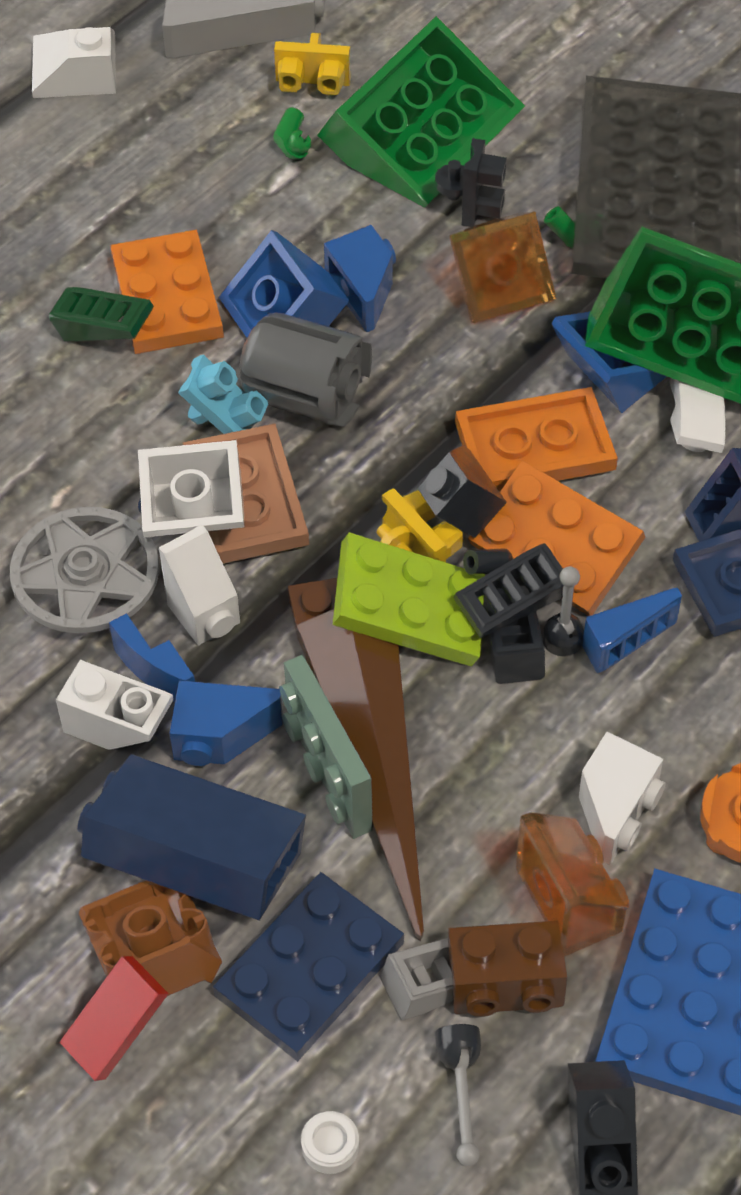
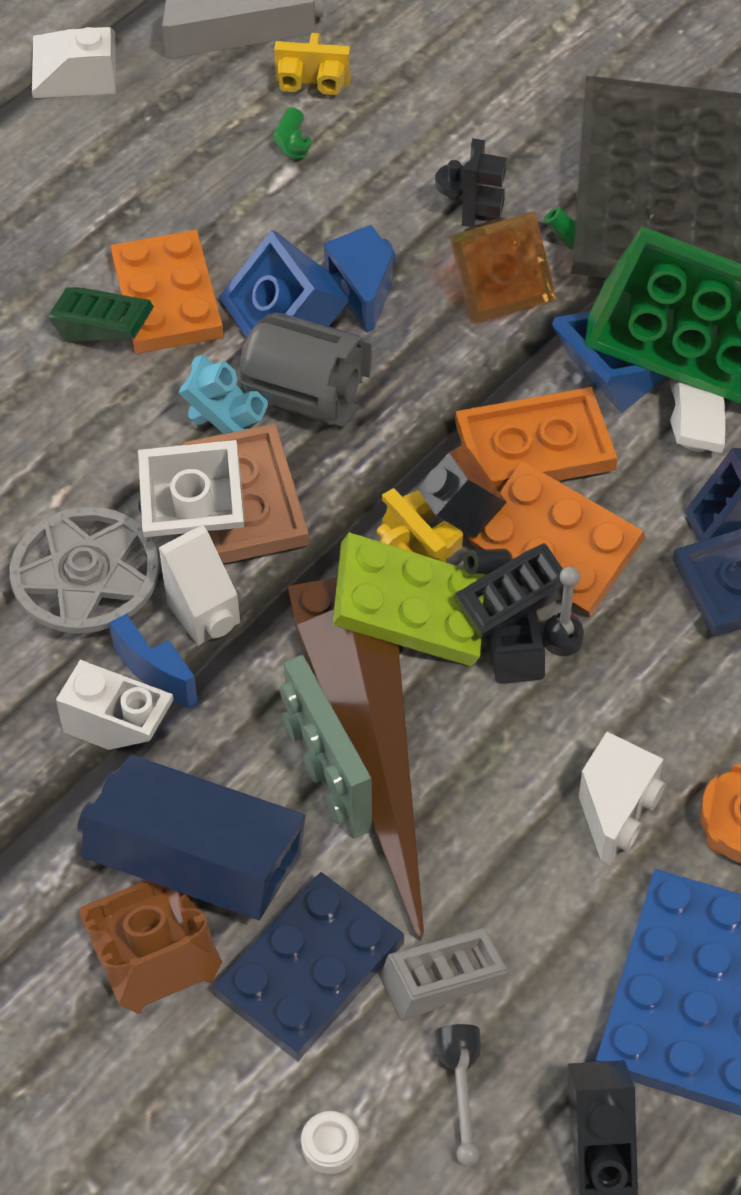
(113, 1018): tile -> none
(221, 720): blue slope -> none
(420, 114): green slope -> none
(507, 968): reddish brown bracket -> none
(569, 881): clear orange slope -> none
(623, 629): blue slope -> none

